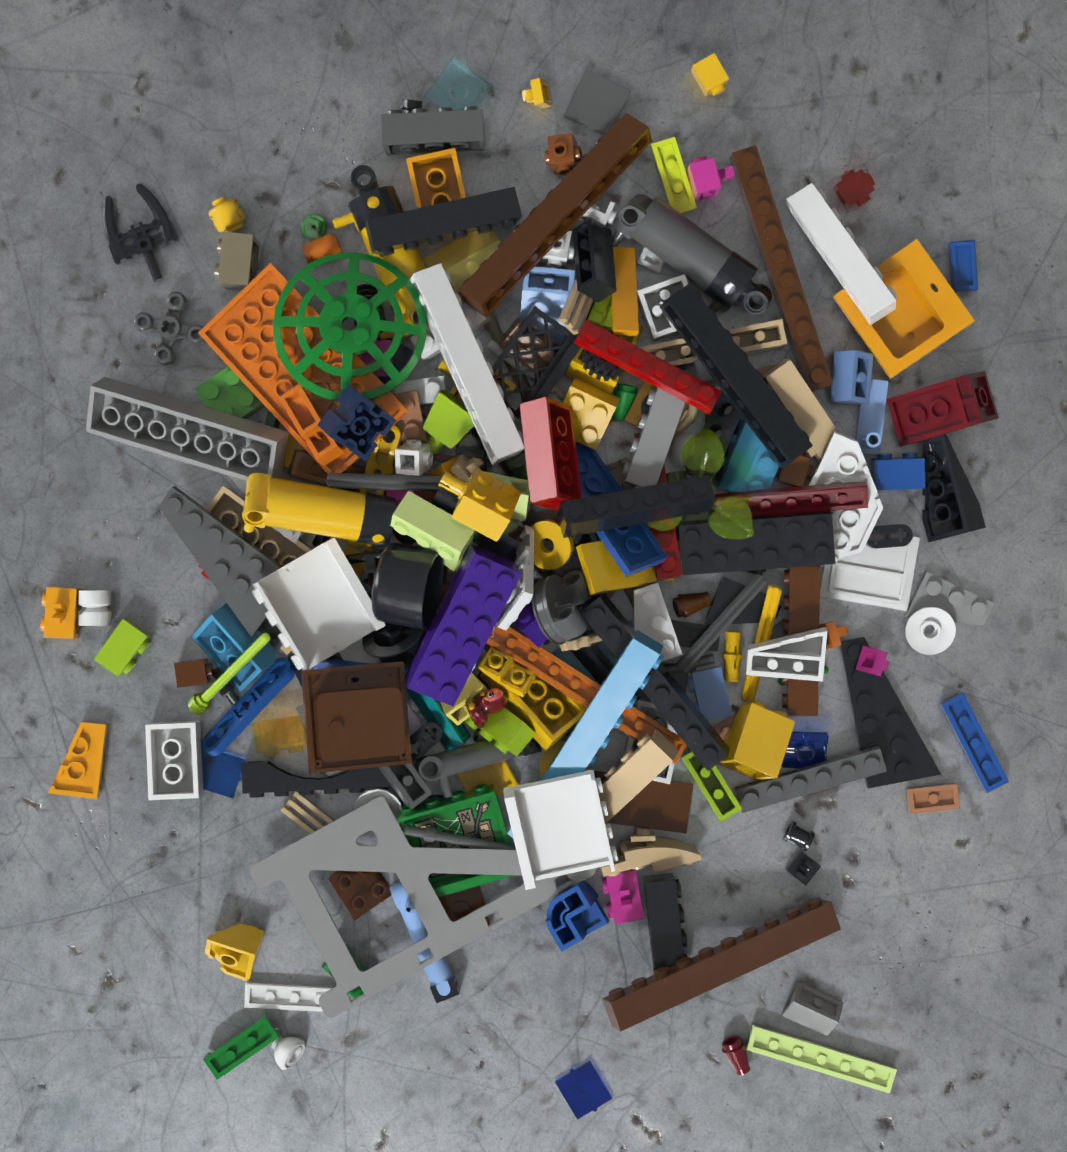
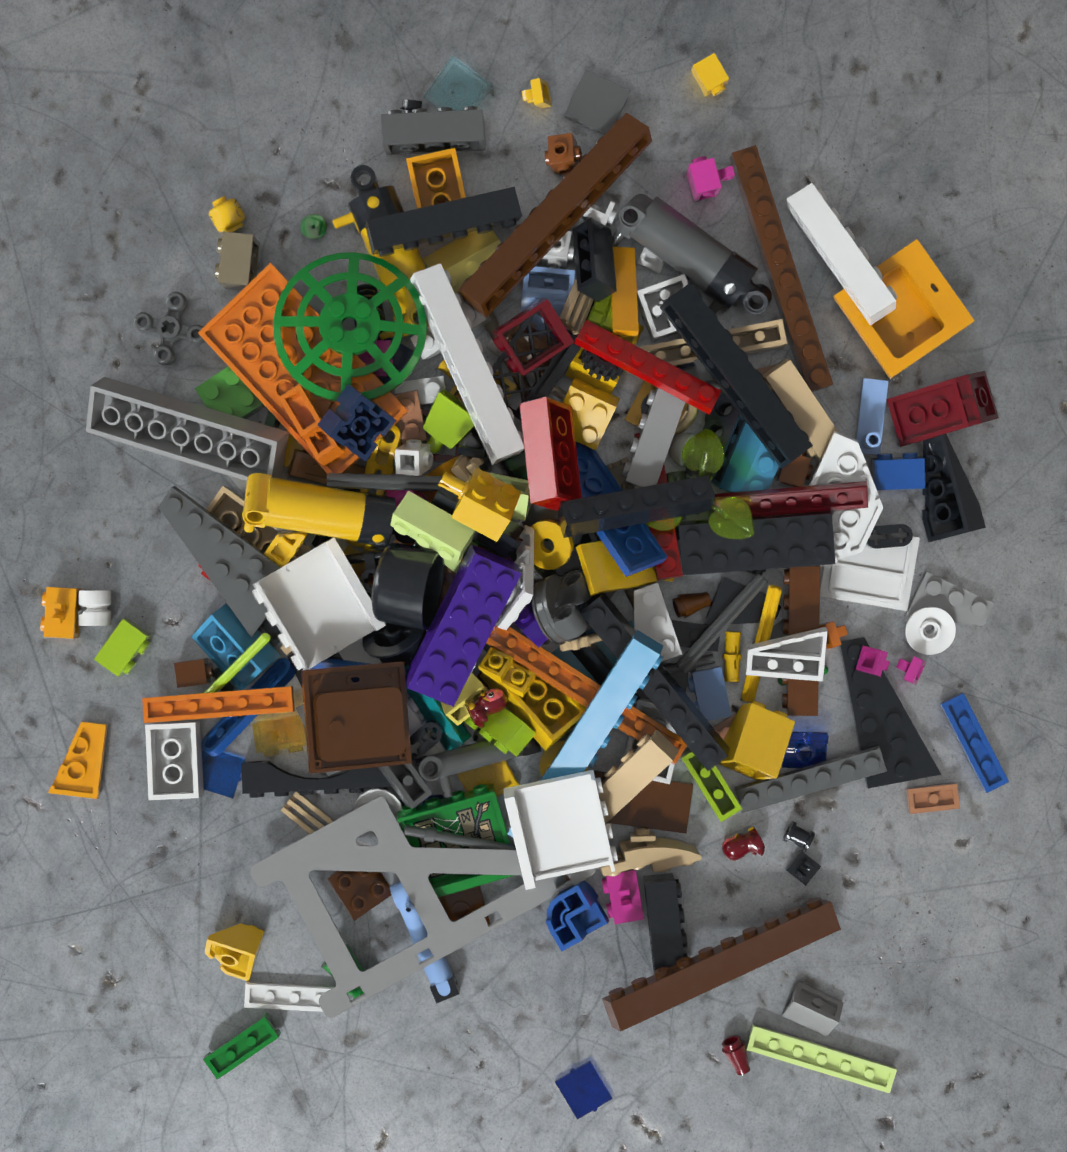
(143, 243): black bar -> none
(218, 704): none -> orange plate
(285, 547): none -> yellow slope
(287, 1051): white brick -> none
(321, 247): orange piece -> none
(555, 325): none -> dark red window
(627, 395): green cone -> none
(673, 175): neon yellow plate -> none
(742, 844): none -> dark red animal
(851, 377): medium blue brick -> none
(854, 188): clear red brick -> none
(913, 669): none -> dark pink tile
(963, 266): blue tile -> none

